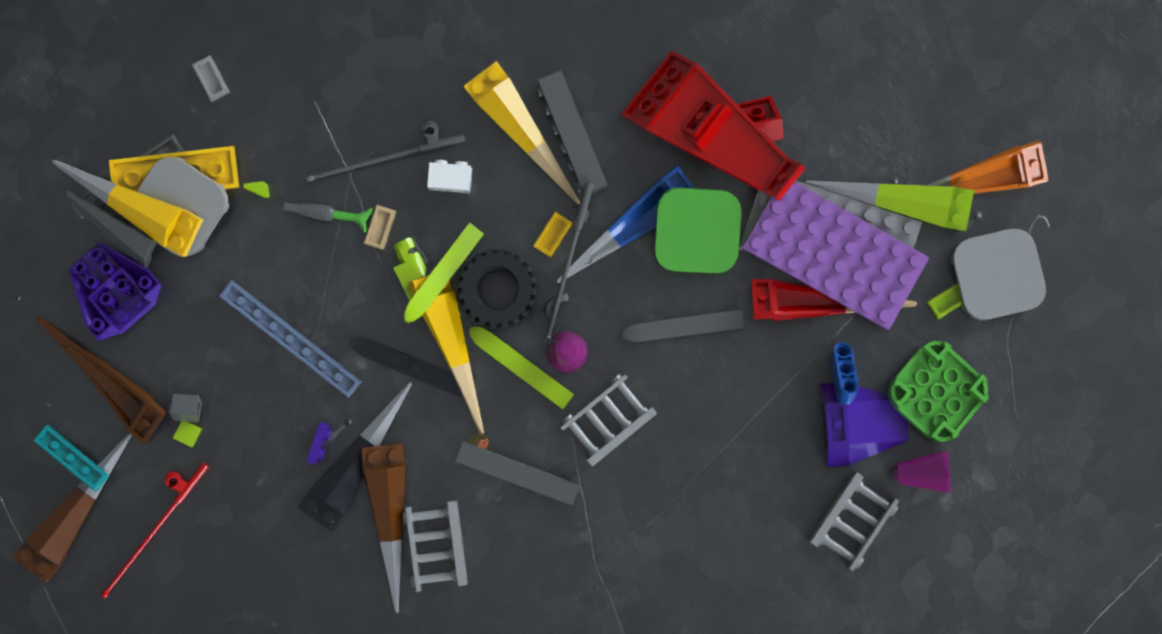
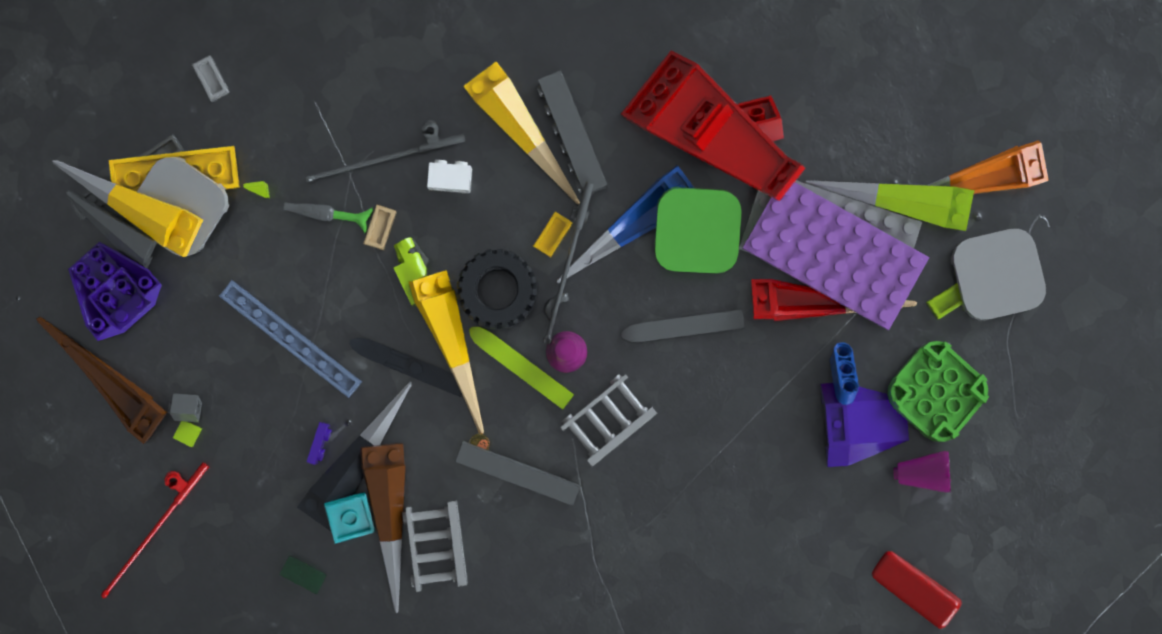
(51, 540): reddish brown plate -> none
(71, 458): teal tile -> none
(303, 574): none -> clear green plate
(349, 517): none -> teal tile
(442, 273): lime piece -> none
(844, 502): light grey fence -> none
(916, 589): none -> red piece

